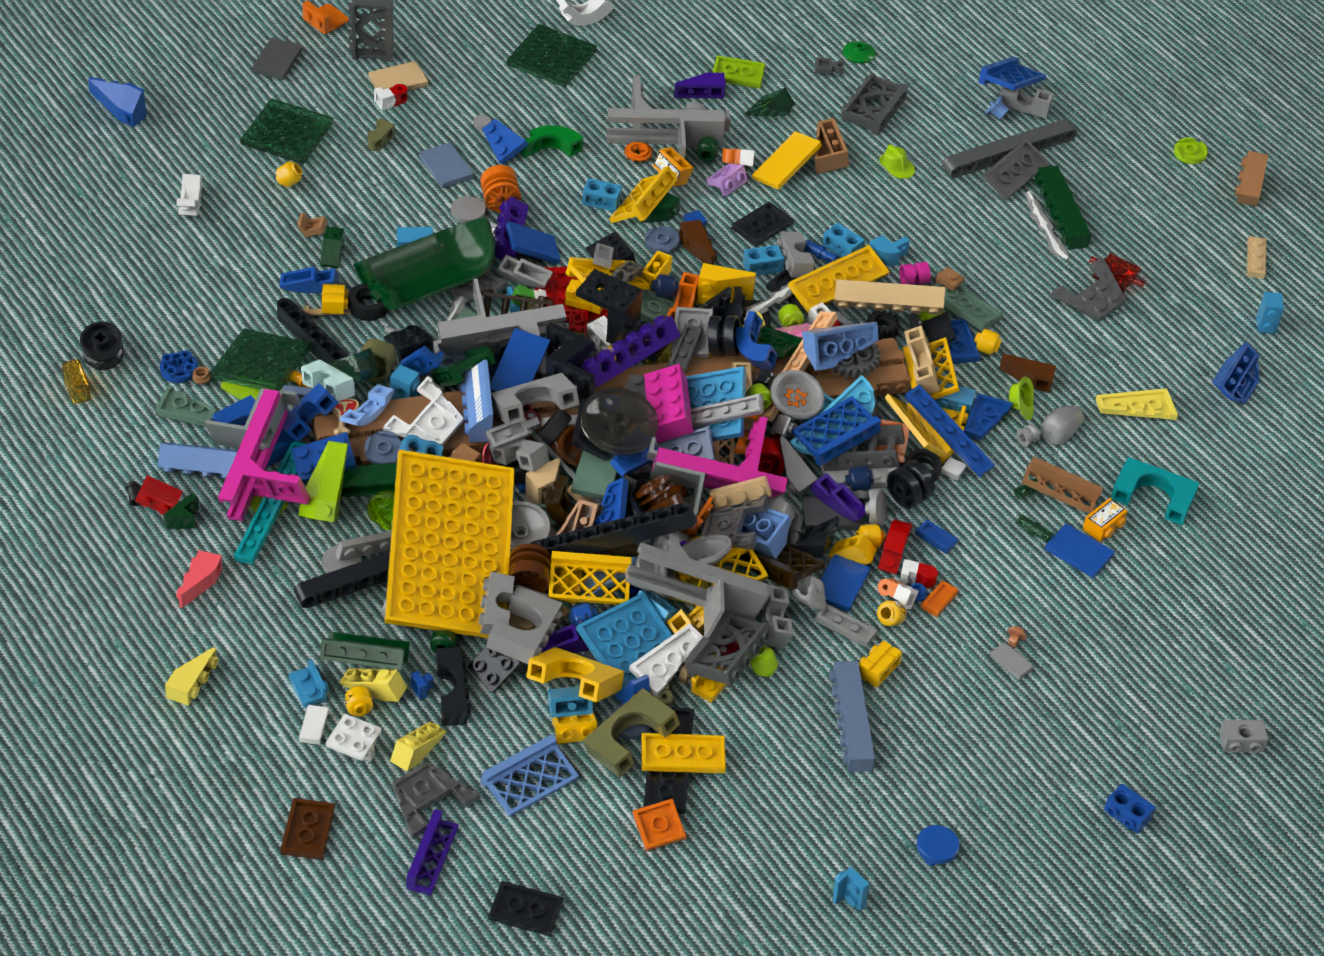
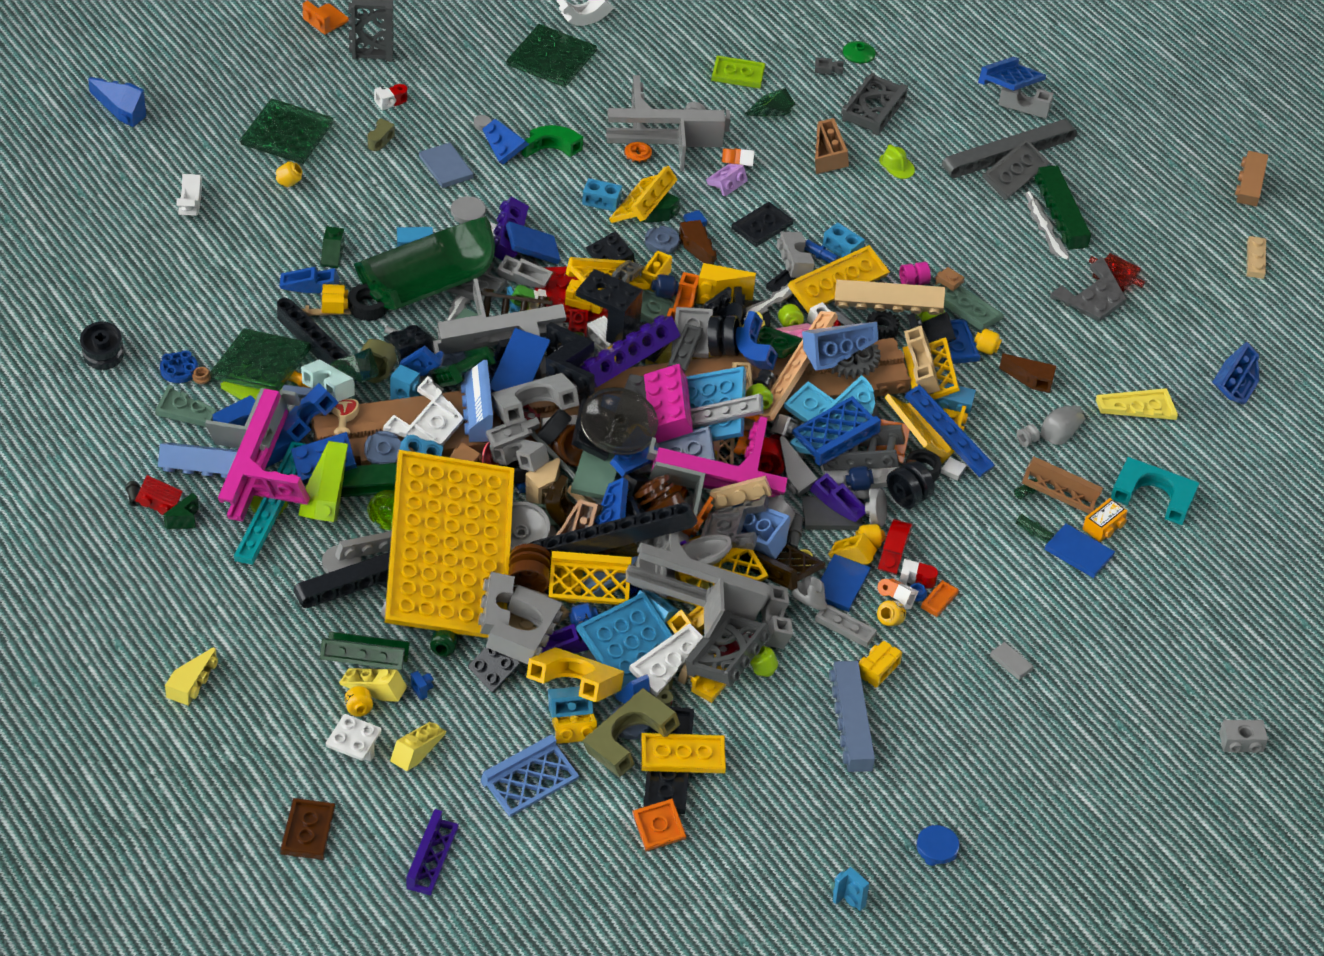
(76, 381): clear yellow brick -> none
(202, 575): coral slope -> none
(277, 58): dark grey tile -> none
(309, 685): dark azure bracket -> none
(311, 226): medium nougat bracket -> none
(313, 724): white tile -> none
(371, 409): light blue slope -> none
(406, 74): tan tile -> none
(424, 788): flat silver wing -> none
(453, 705): black arch -> none
(499, 185): orange wheel -> none
(526, 908): black tile -> none
(603, 255): light grey tile -> none
(679, 166): light orange brick -> none
(702, 86): dark purple slope -> none
(707, 149): dark green head -> none
(763, 260): dark azure brick -> none
(786, 160): yellow tile -> none
(797, 394): light grey piece -> none
(818, 538): black slope -> none
(890, 252): dark azure brick -> none
(936, 536): blue tile -> none
(985, 415): blue wing -> none
(998, 108): medium blue piece -> none
(1016, 634): nougat plate -> none
(1022, 396): lime piece -> none
(1129, 808): blue brick -> none
(1190, 150): lime tile -> none
(1269, 312): dark azure brick -> none

